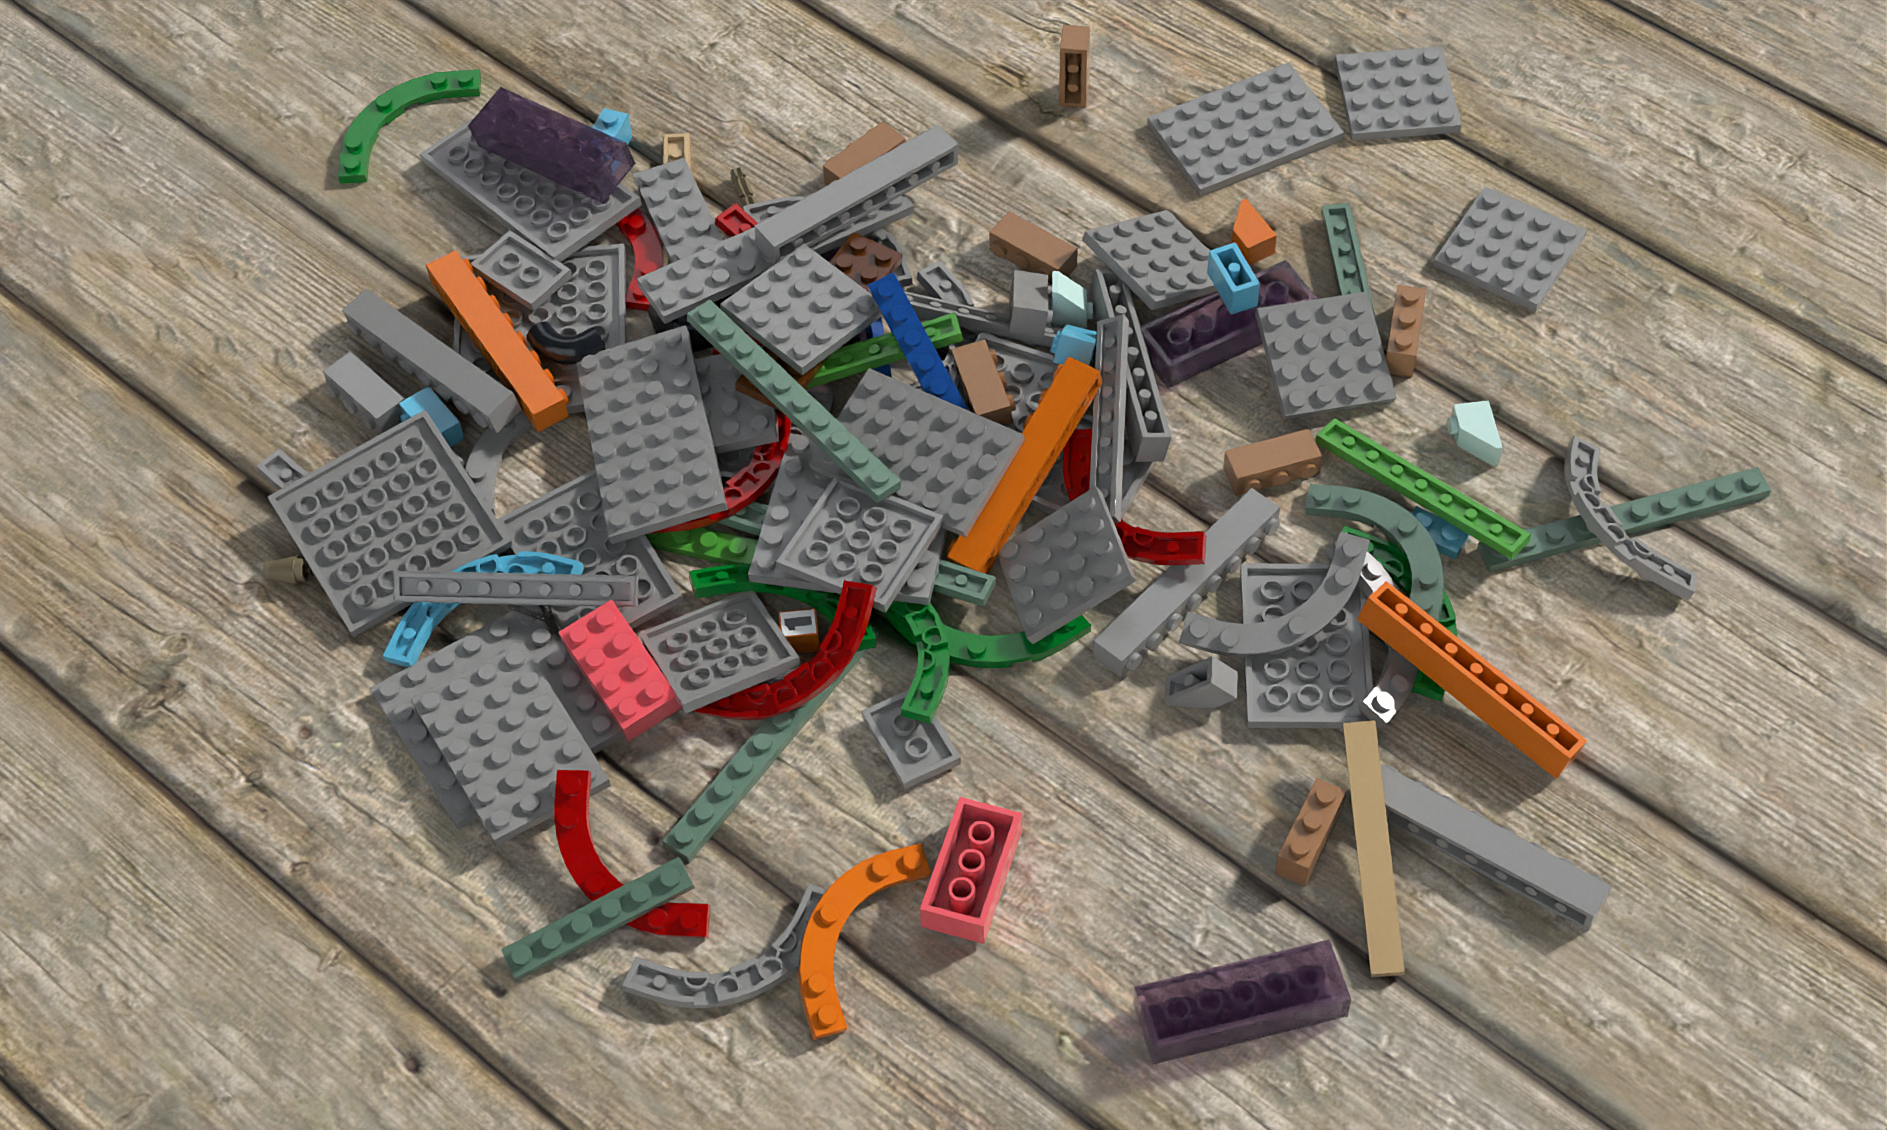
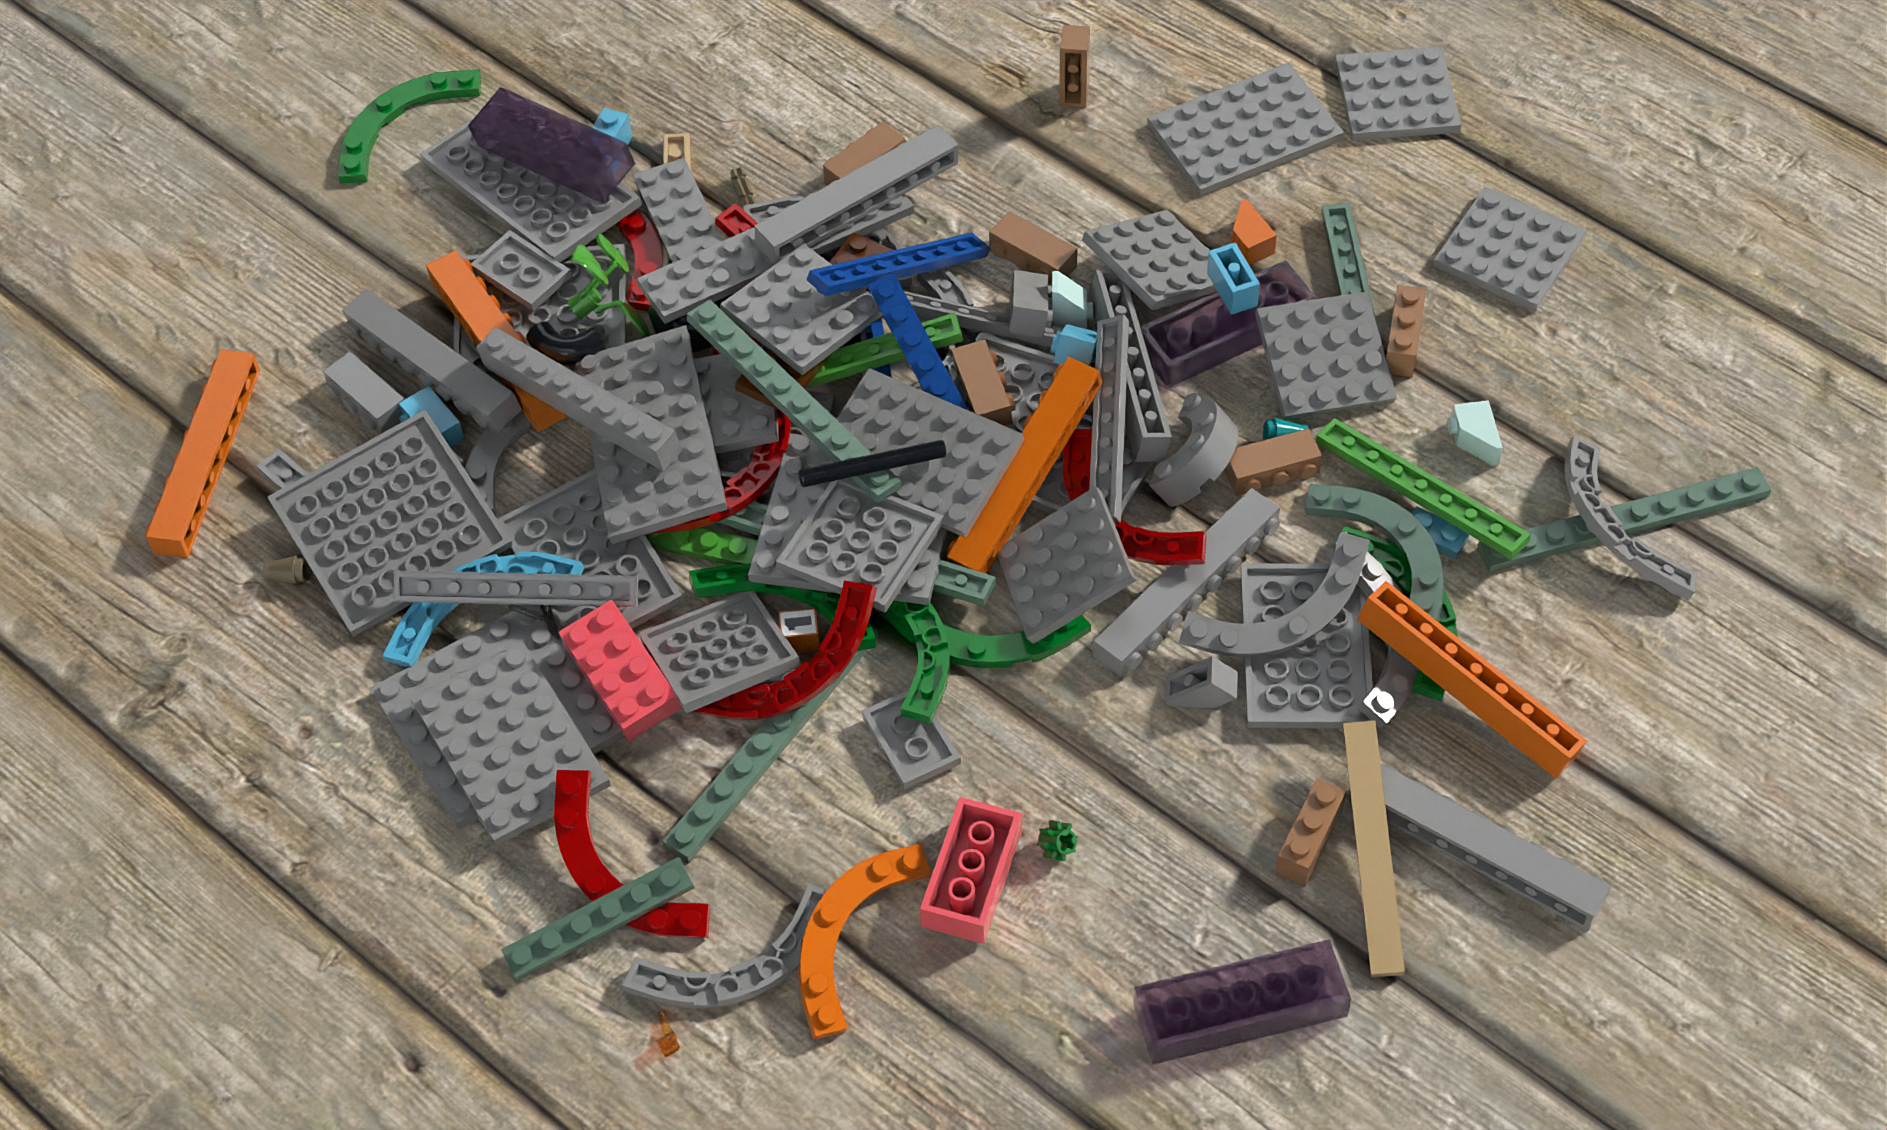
(202, 454): none -> orange brick
(580, 399): none -> light grey brick
(589, 297): none -> bright green plant
(668, 1043): none -> clear orange hand
(872, 463): none -> black axle
(902, 262): none -> blue plate
(1057, 840): none -> green gear
(1203, 454): none -> light grey brick
(1278, 427): none -> teal cone

